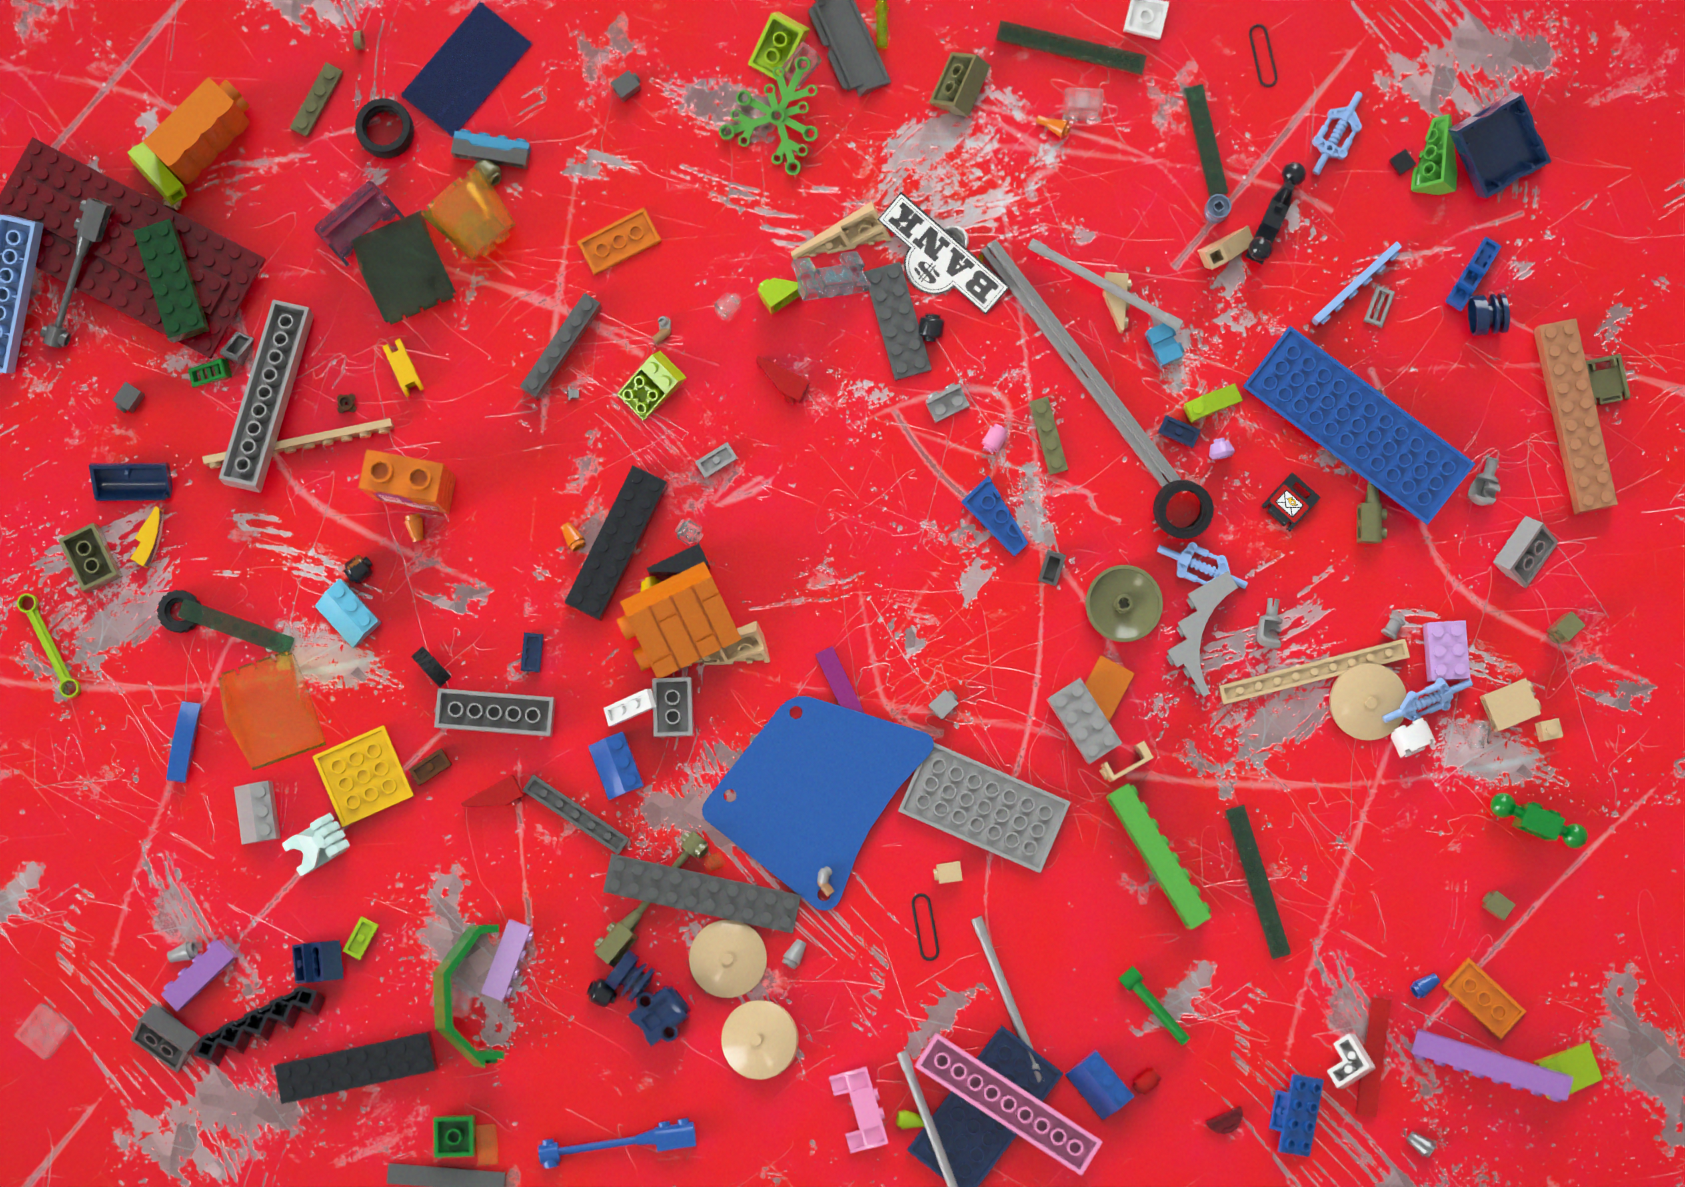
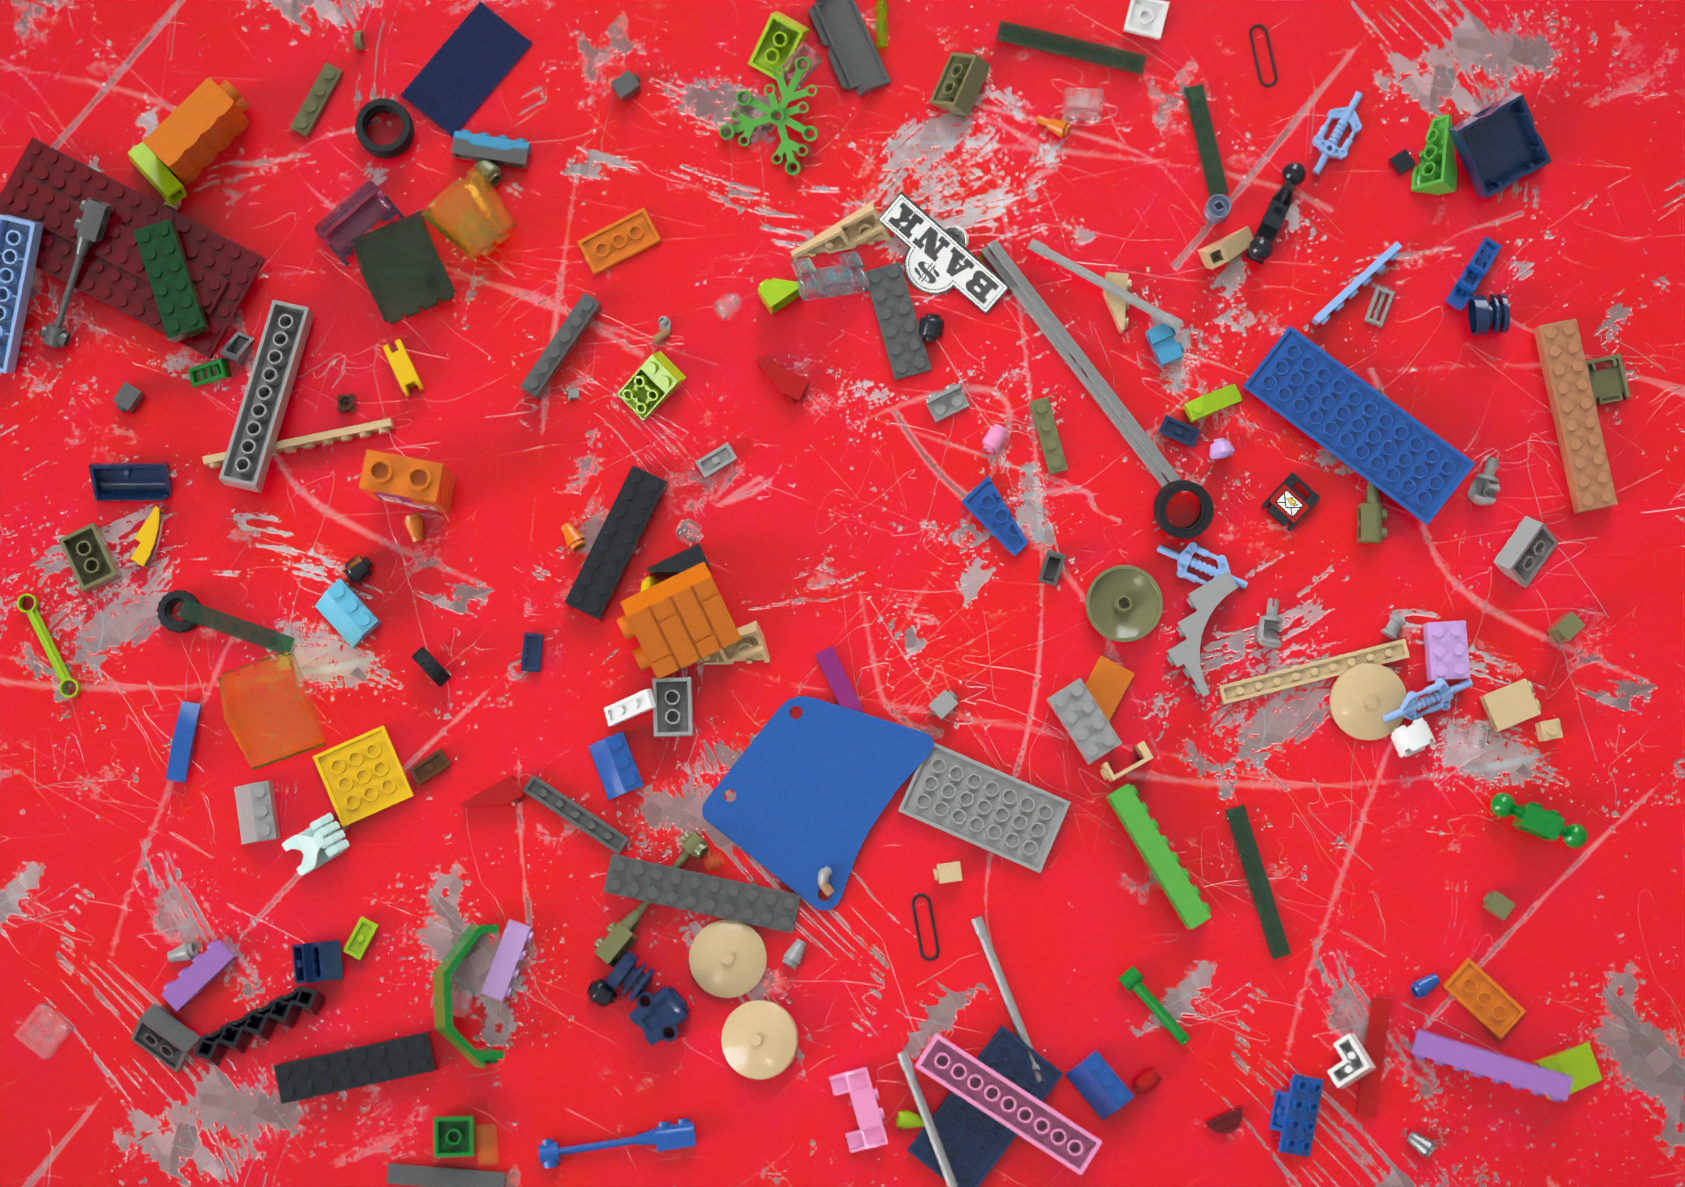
(495, 712): light grey brick -> none

